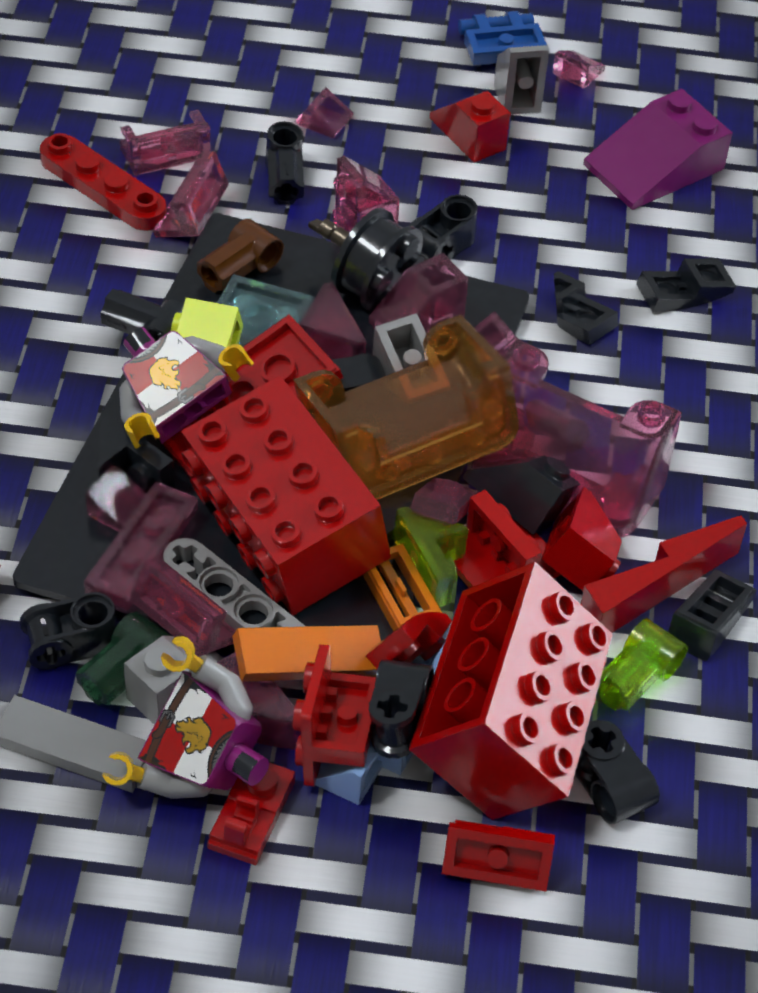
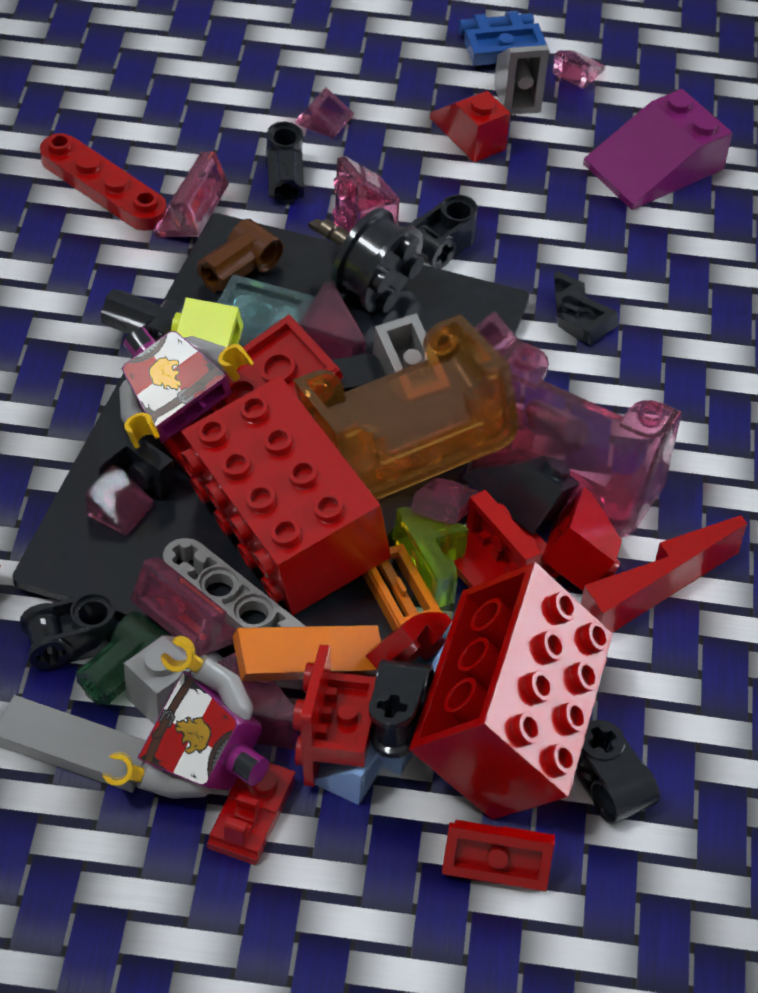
(151, 527): clear pink plate -> none
(166, 147): clear pink hinge -> none
(431, 289): clear pink slope -> none
(646, 657): clear neon green piece -> none
(693, 284): black slope -> none
(707, 617): black slope -> none

